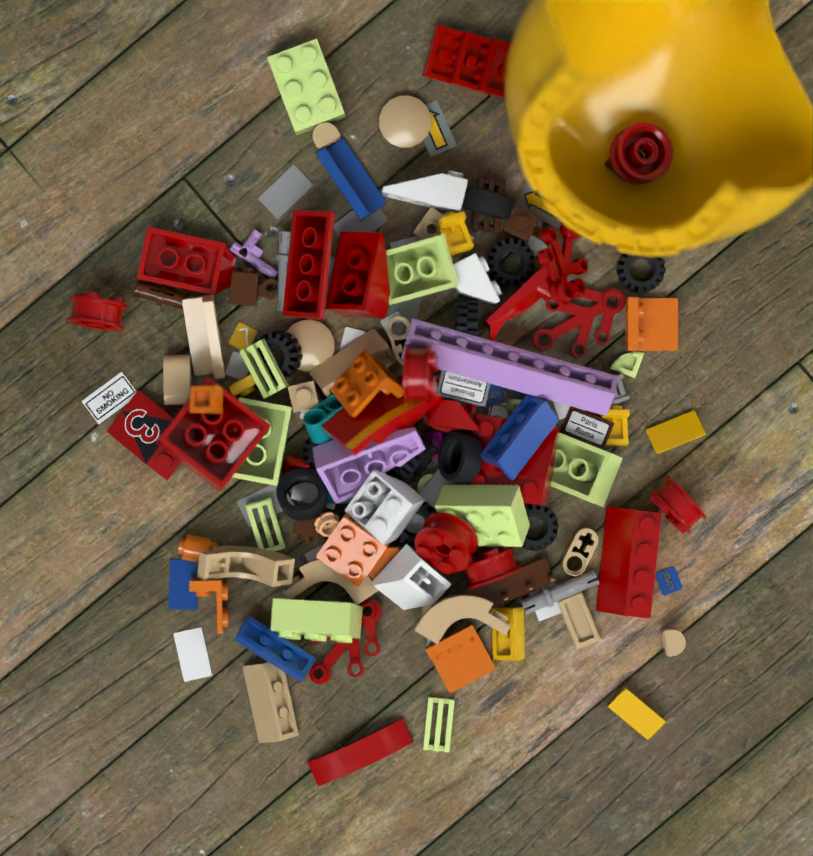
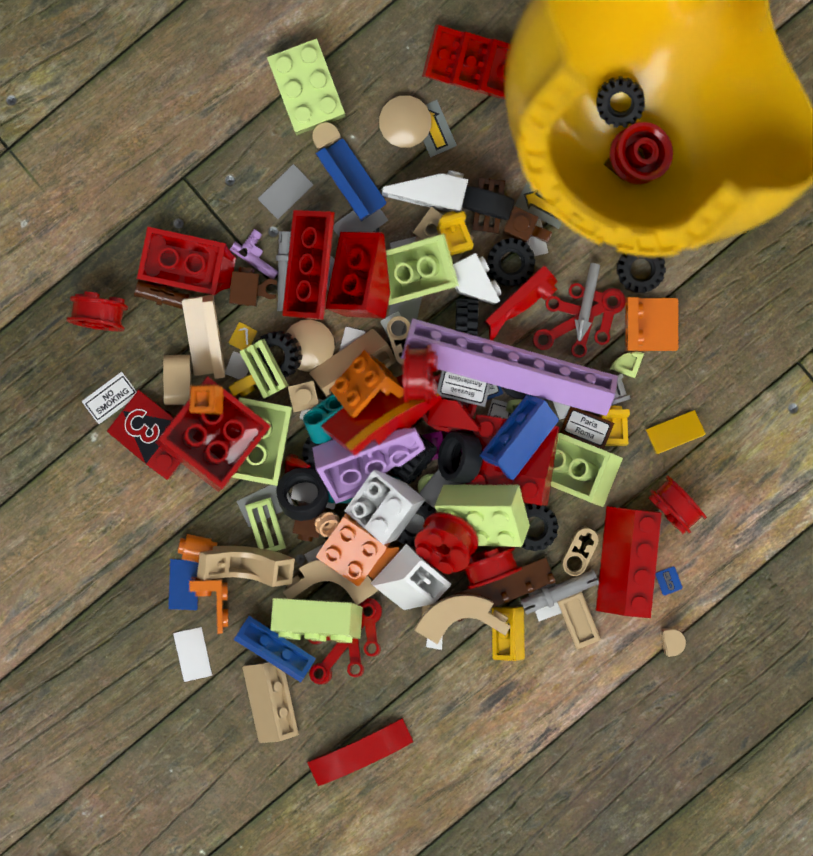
(436, 746): yellowish green tile -> none
(460, 657): orange bracket -> none
(494, 396): blue sticker -> none
(561, 289): red plant -> none
(583, 323): none -> light grey piece
(625, 86): none -> black tyre
(636, 713): yellow slope -> none

